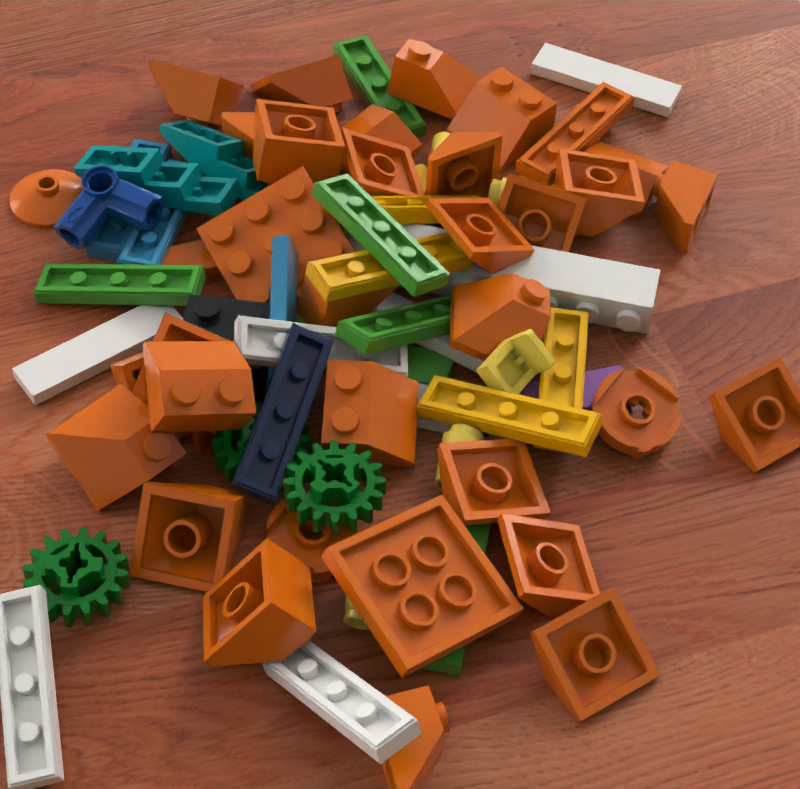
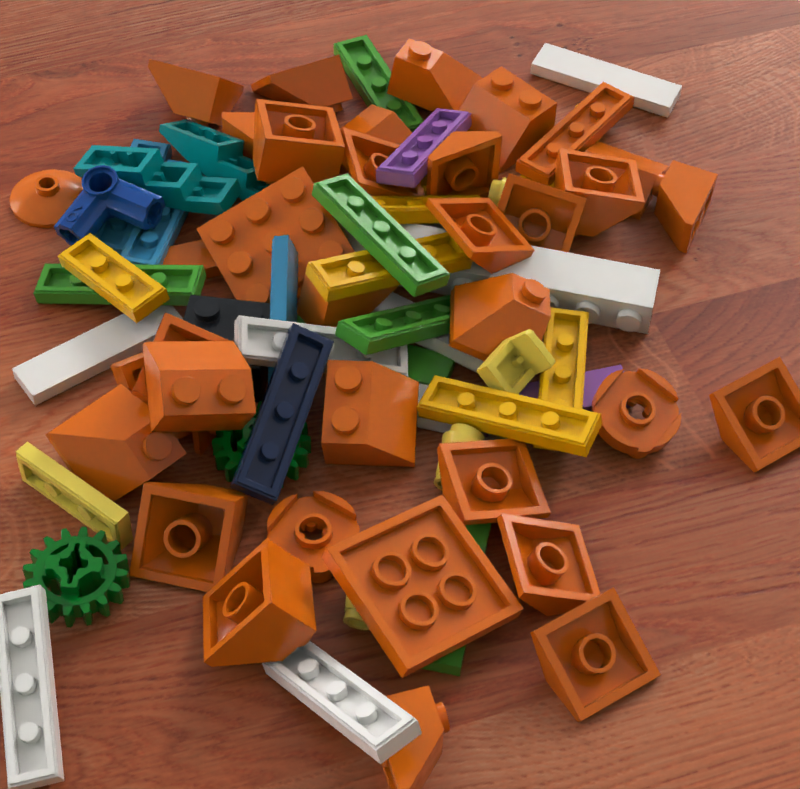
(74, 495): none -> light yellow tile
(113, 277): none -> yellow tile
(334, 487): green gear -> none
(410, 160): none -> medium lavender tile

